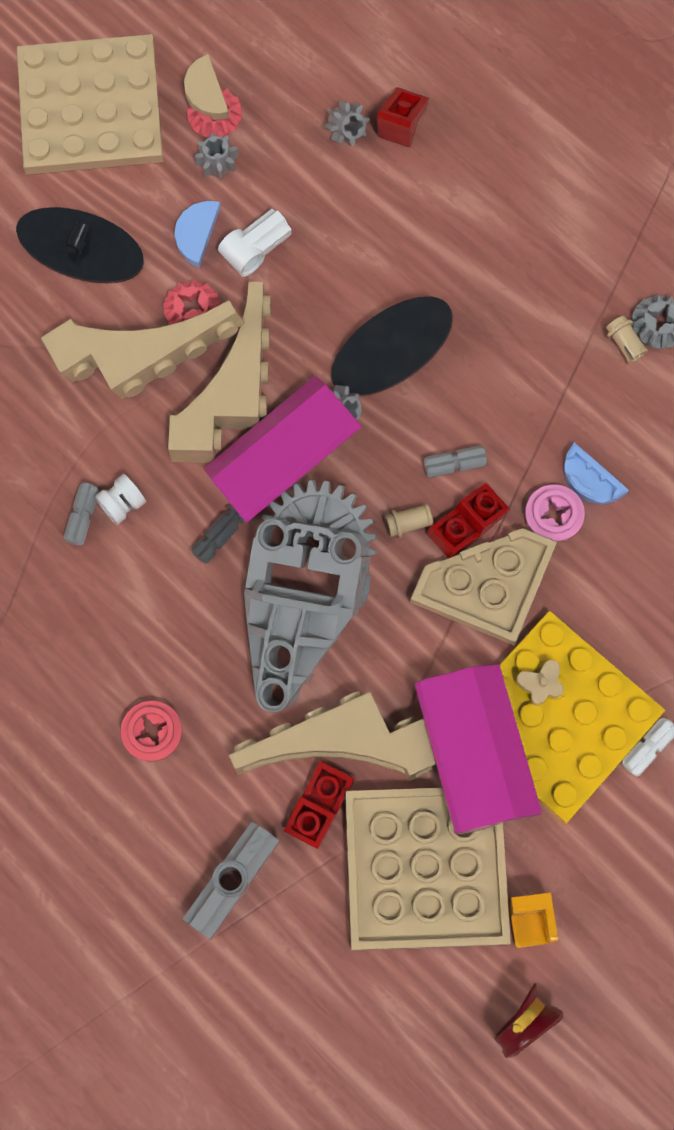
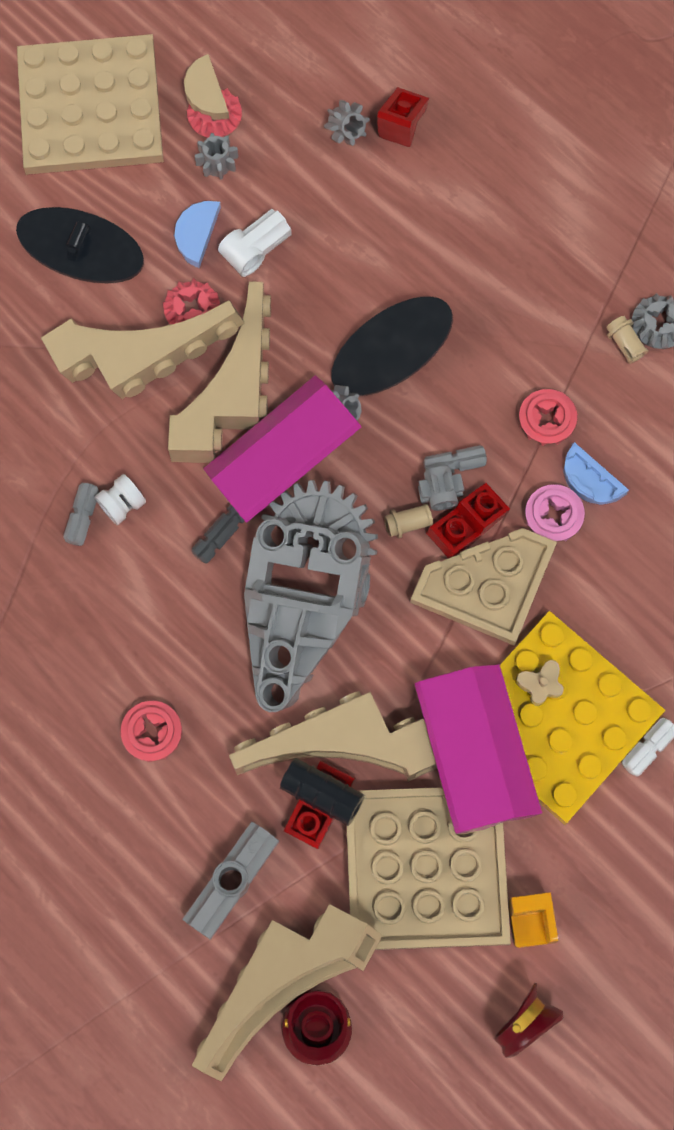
(277, 974): none -> tan arch
(316, 1027): none -> dark red piece
(322, 791): none -> black axle
(441, 488): none -> light grey gear
(546, 401): none -> coral gear

